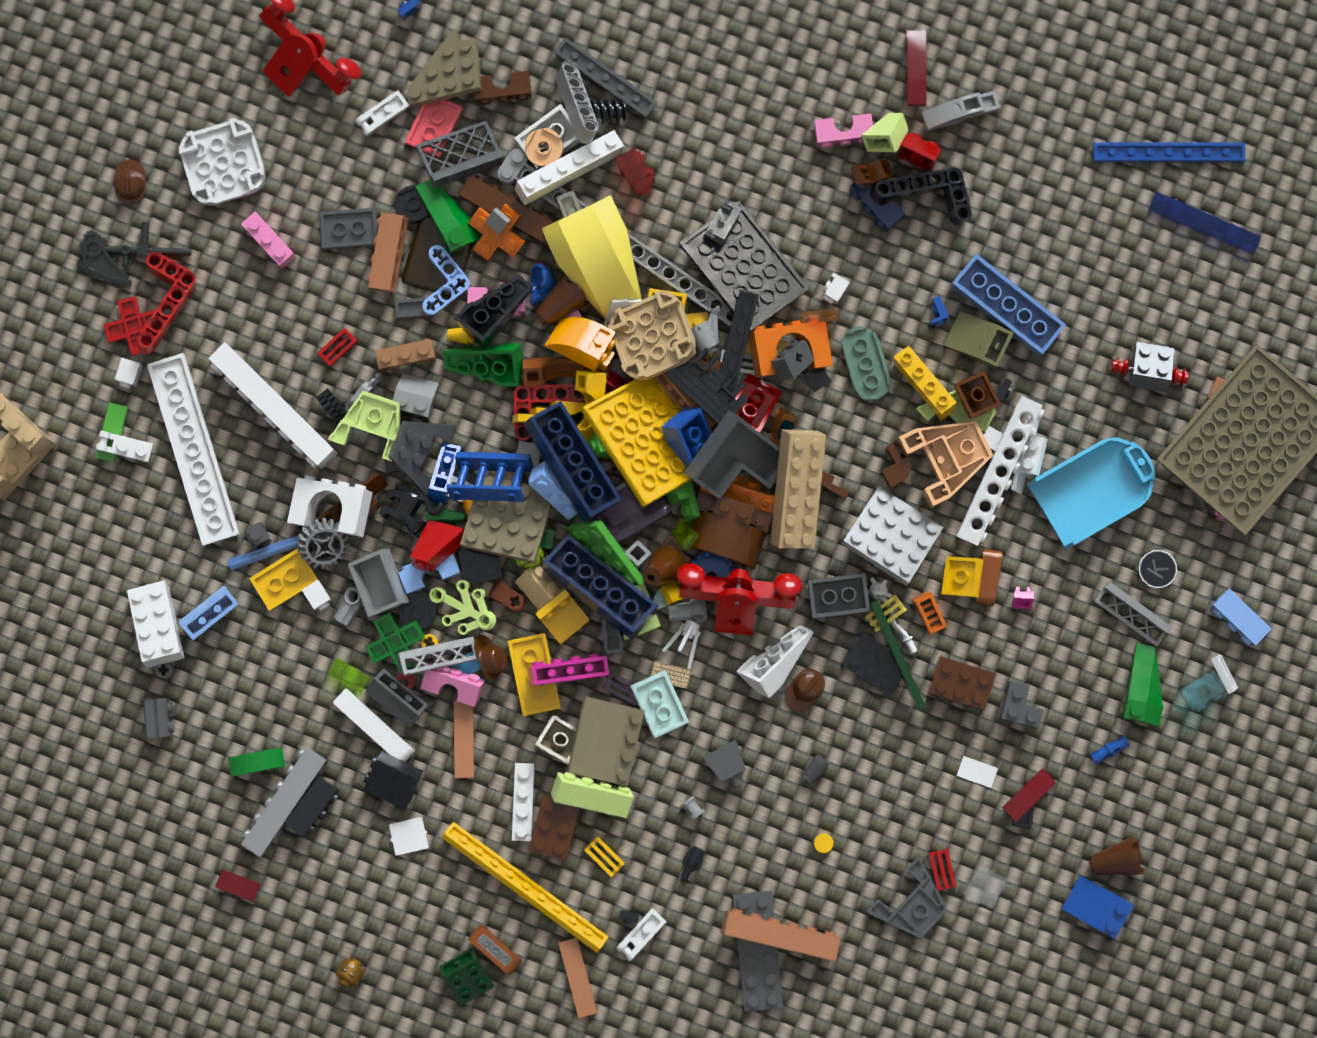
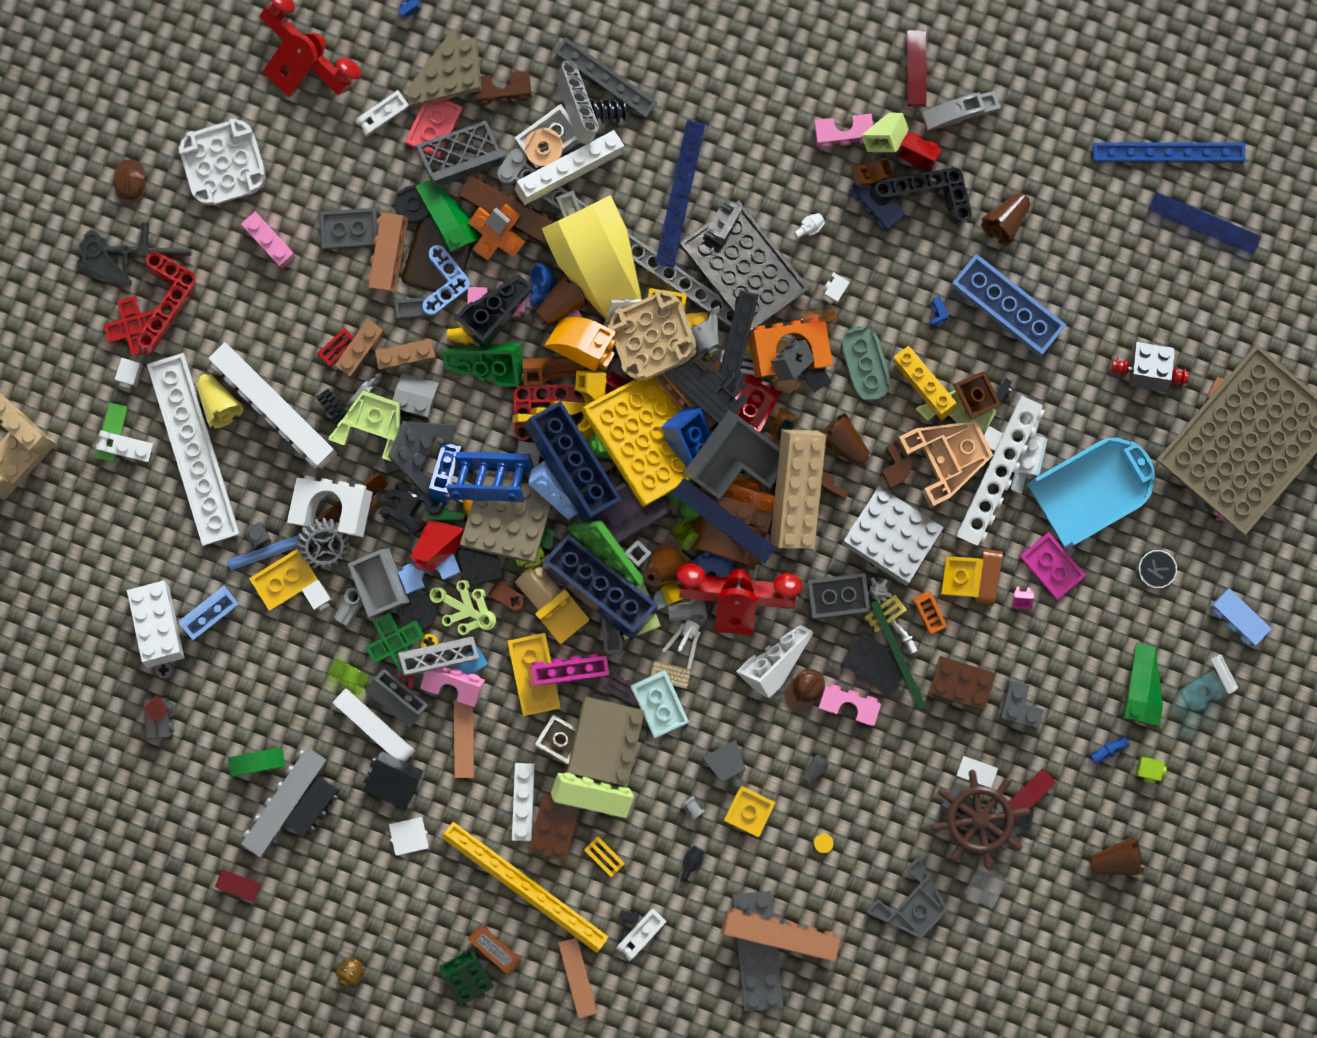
(156, 709): none -> clear red plate
(217, 402): none -> light yellow cone
(363, 342): none -> medium nougat arch
(491, 657): reddish brown piece -> none
(636, 172): clear red hinge -> none
(680, 193): none -> clear blue tile
(724, 520): none -> clear blue tile
(749, 811): none -> yellow plate
(785, 386): none -> medium nougat head
(810, 225): none -> white piece
(846, 441): none -> reddish brown cone
(866, 708): none -> bright pink arch
(949, 866): red tile -> none
(978, 339): olive slope -> none
(980, 819): none -> reddish brown brick
(1006, 218): none -> reddish brown cone
(1052, 566): none -> dark pink tile
(1097, 907): blue slope -> none
(1136, 607): light grey fence -> none
(1150, 769): none -> lime brick

